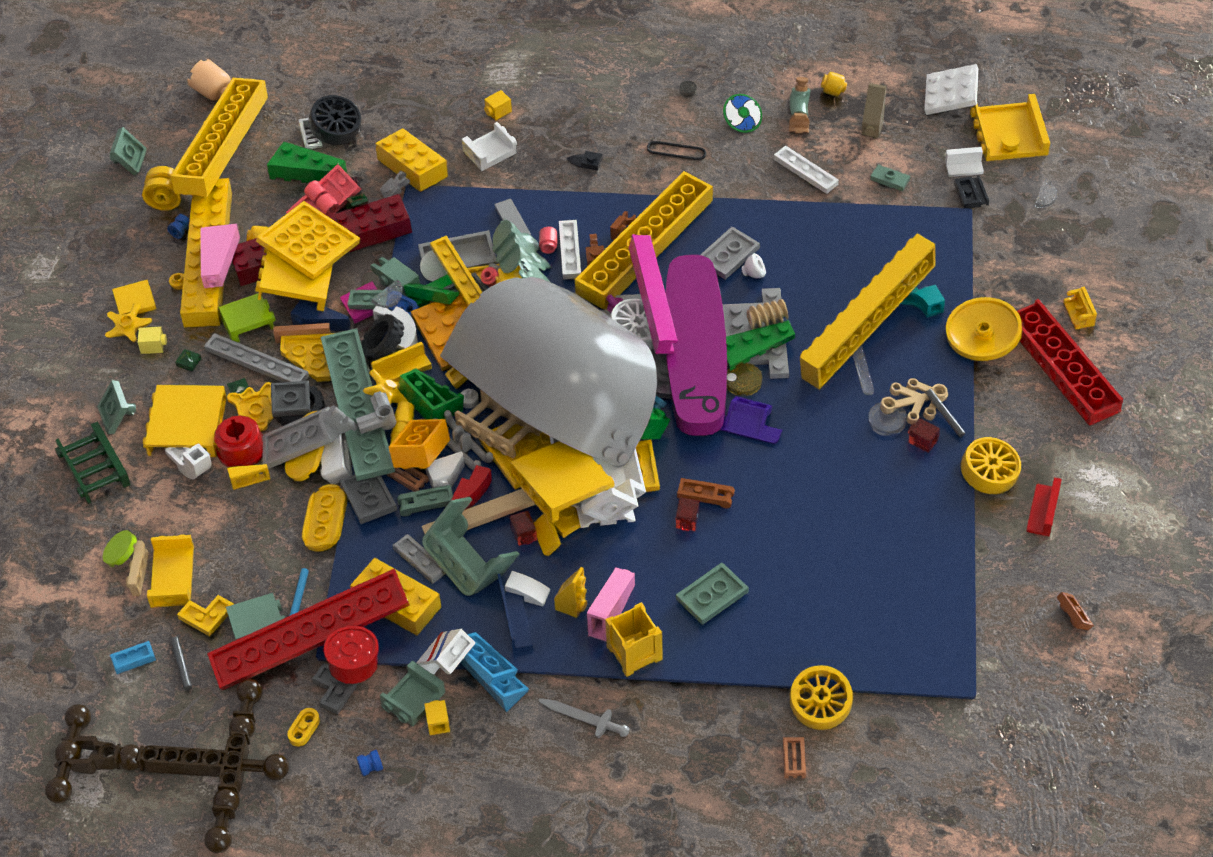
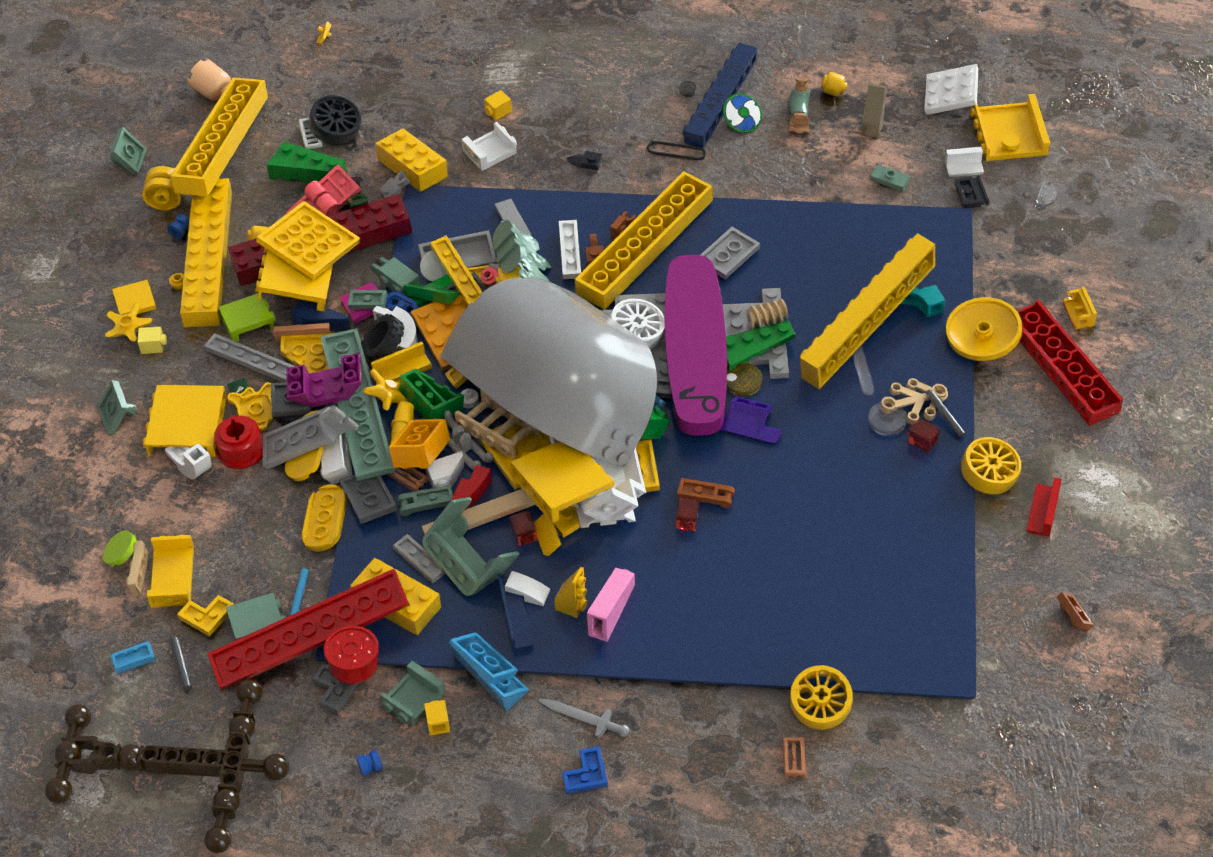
(110, 462): dark green fence -> none
(188, 360): dark green tile -> none
(217, 252): bright pink slope -> none
(247, 475): yellow slope -> none
(302, 728): yellow plate -> none
(323, 32): none -> yellow piece
(326, 385): none -> magenta slope
(382, 417): light grey piece -> none
(389, 296): clear tile -> none
(446, 651): white panel -> none
(548, 240): coral brick -> none
(590, 776): none -> blue plate
(612, 302): magenta plate -> none
(634, 639): yellow container -> none
(653, 294): dark pink tile -> none
(712, 593): sand green plate -> none
(728, 83): none -> dark blue brick
(754, 267): white brick -> none
(806, 169): white plate -> none

